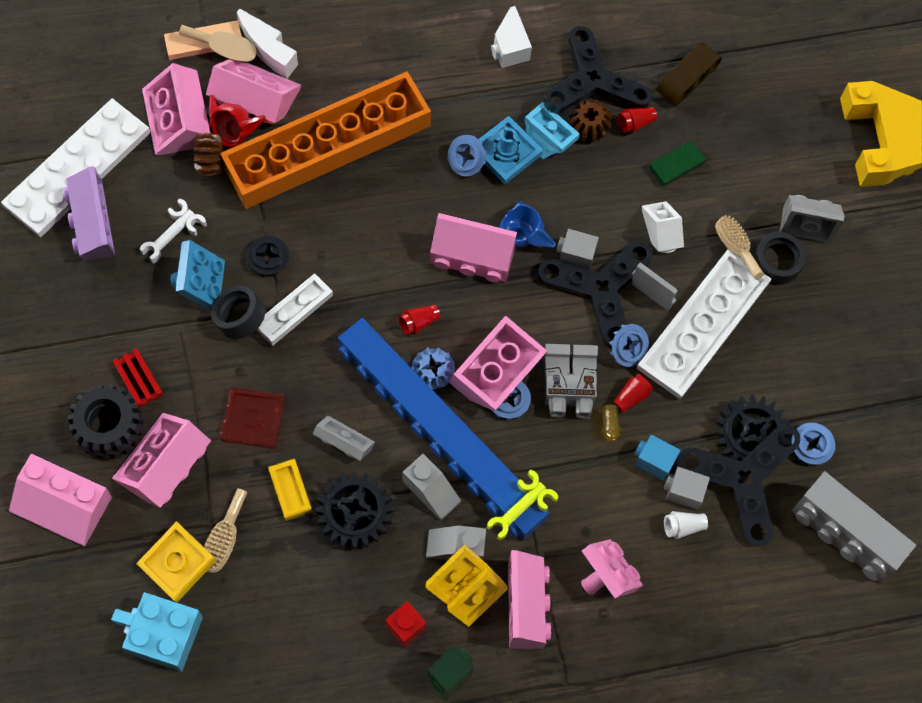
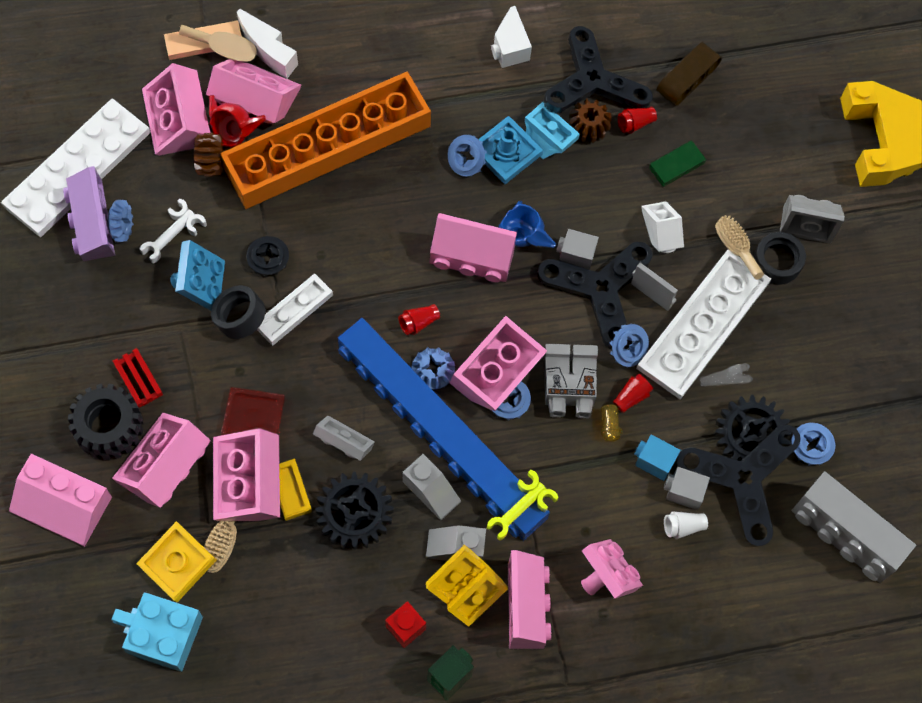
(120, 220): none -> medium blue gear
(246, 476): none -> bright pink slope
(732, 375): none -> clear piece

